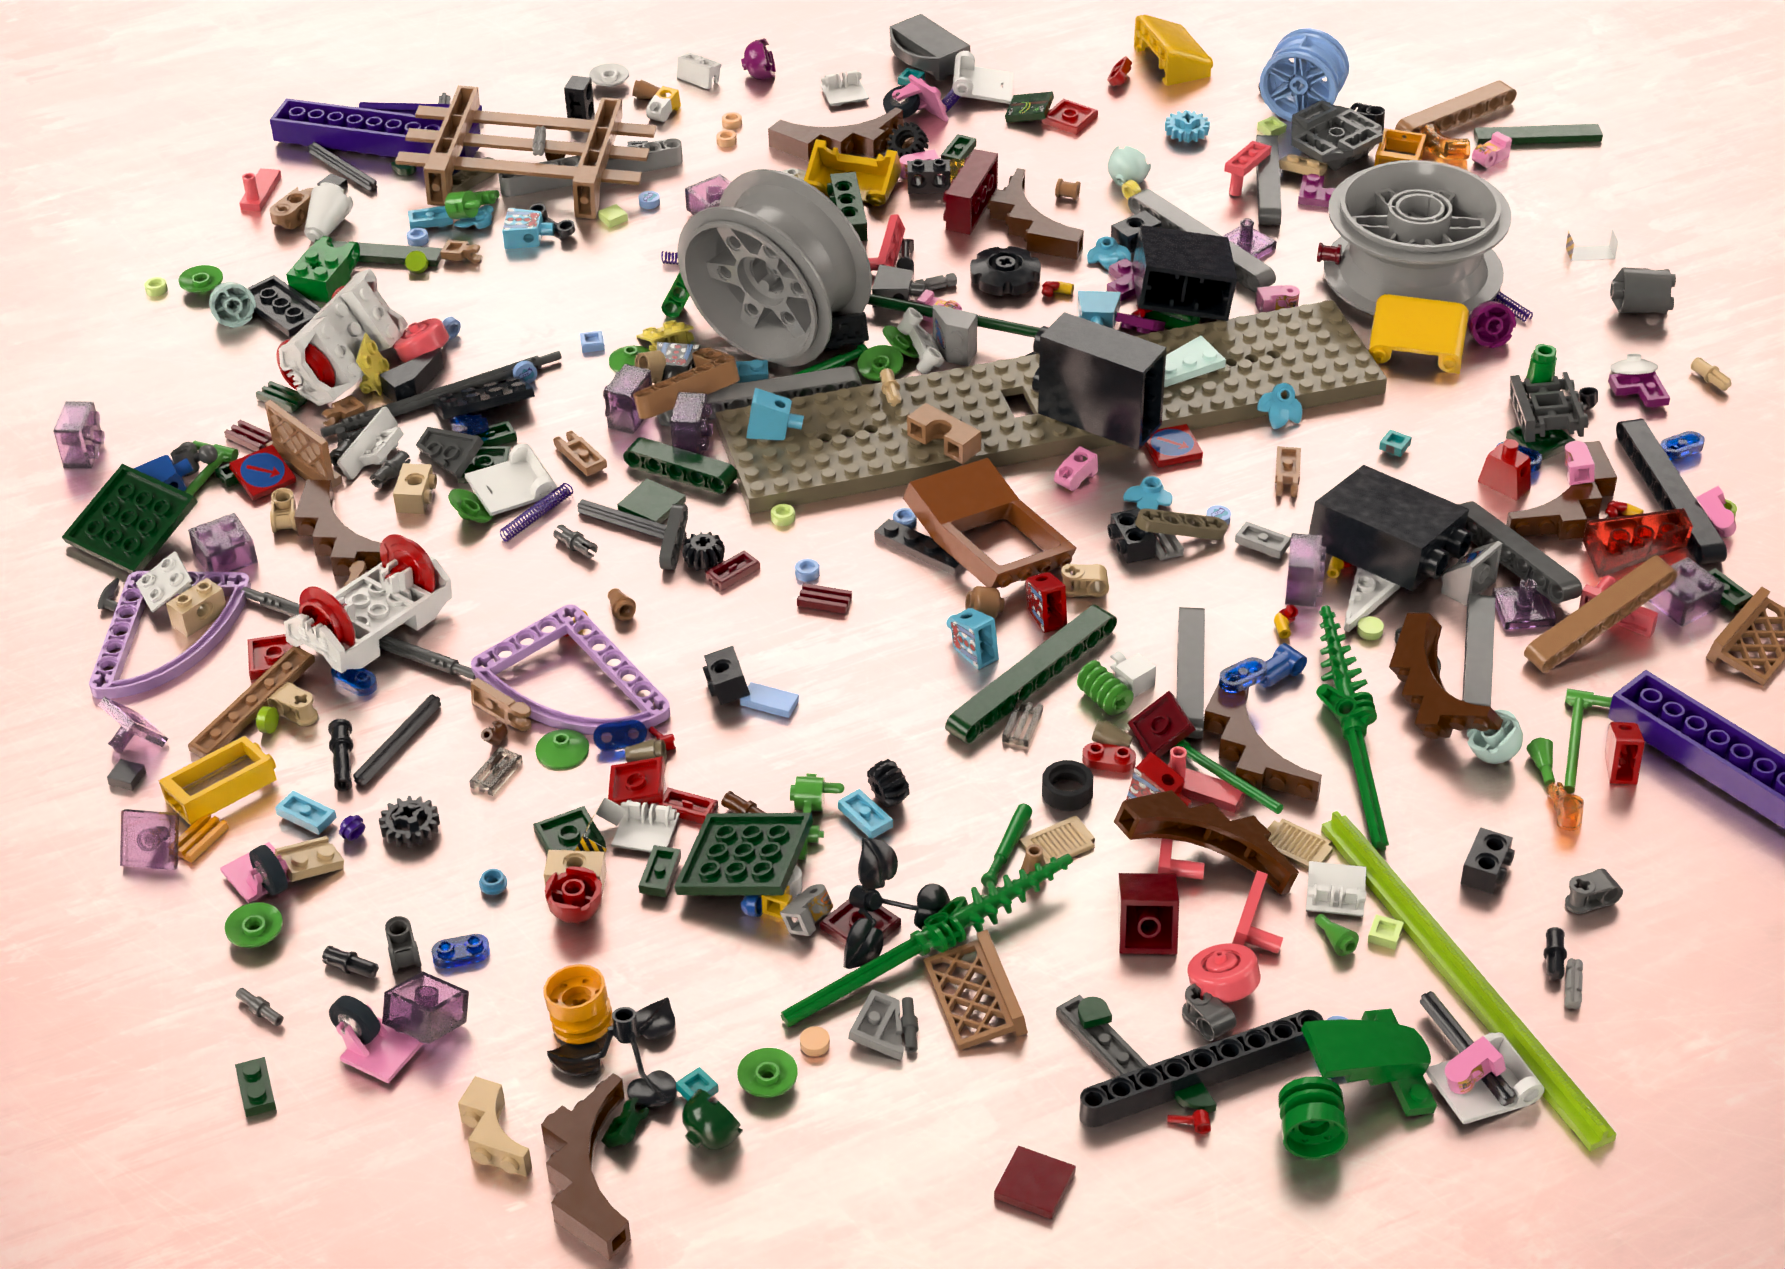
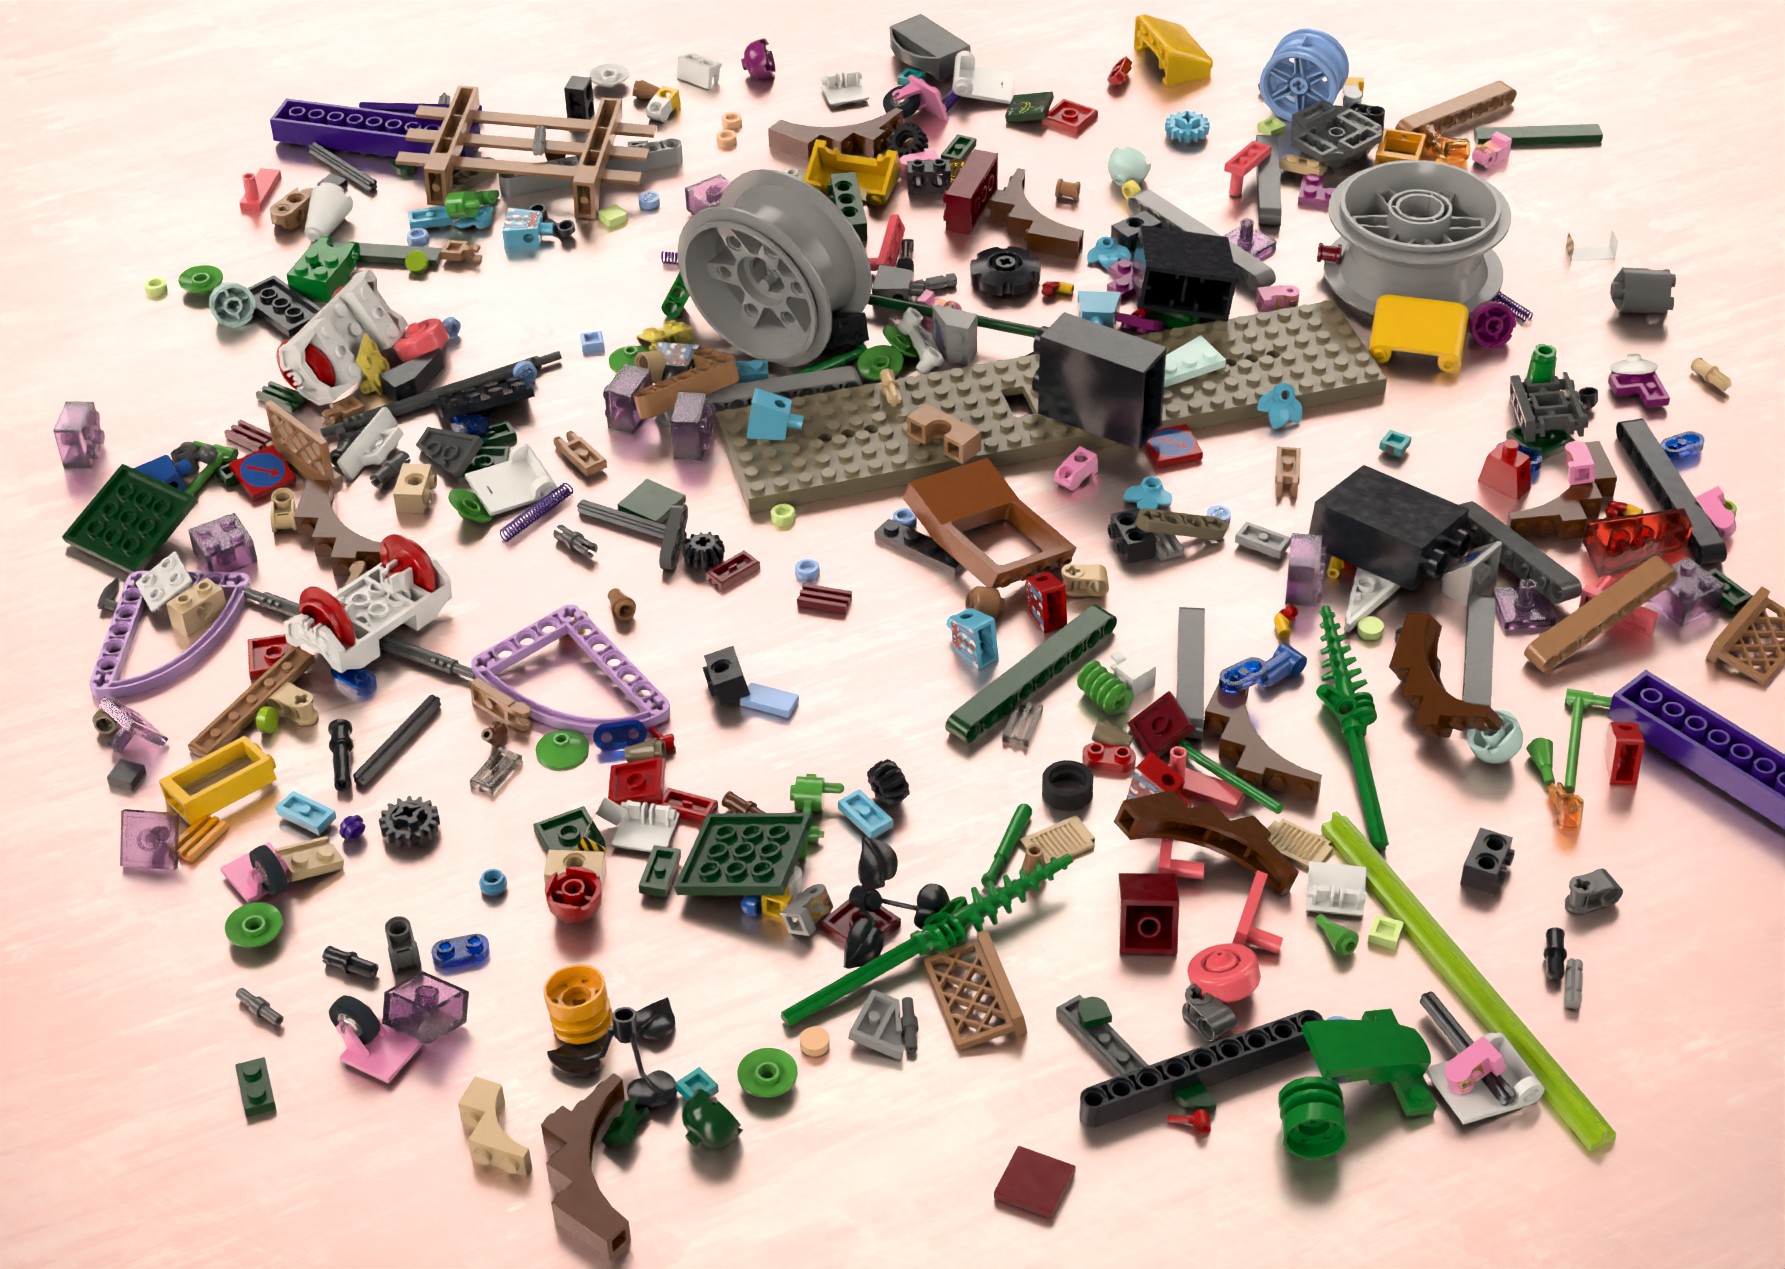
(104, 722): none -> dark tan cone
(680, 465): dark green beam -> none
(1352, 91): none -> white leg

